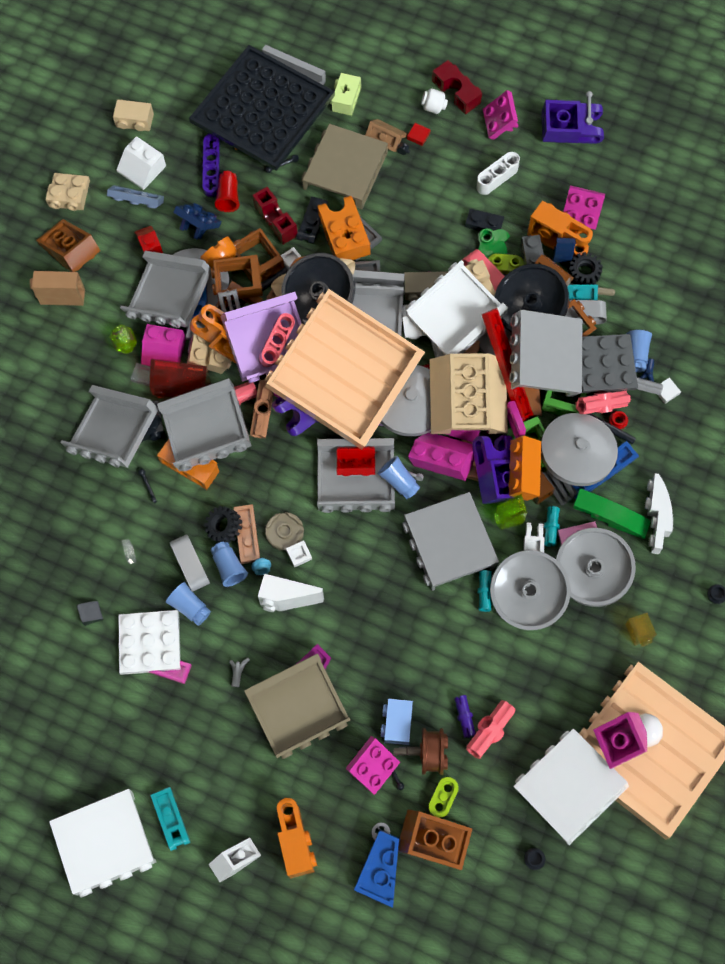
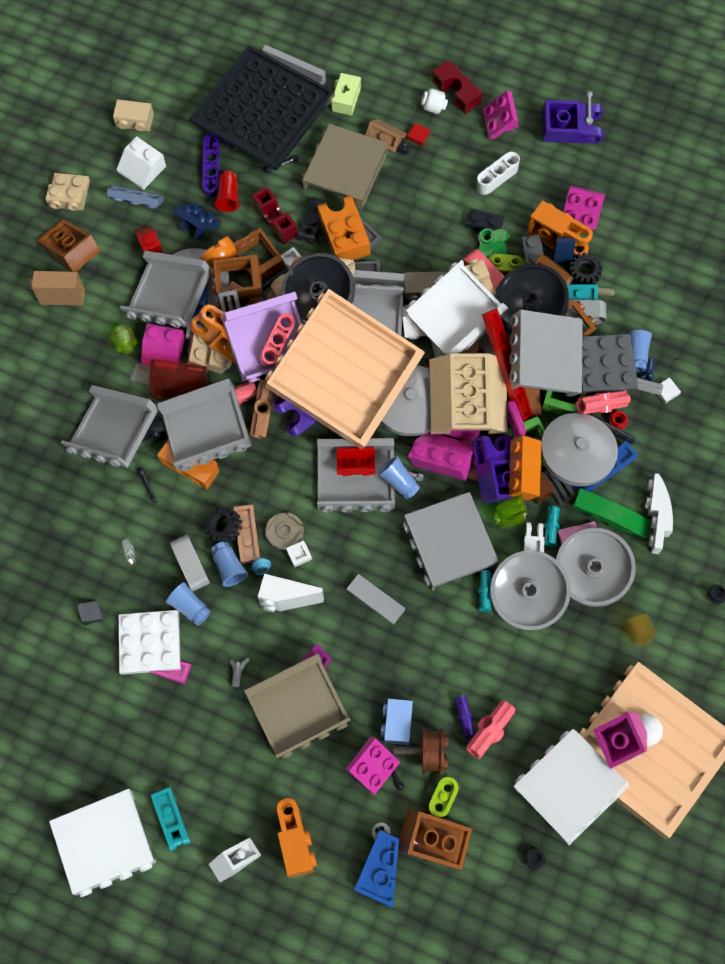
(375, 599): none -> light grey tile

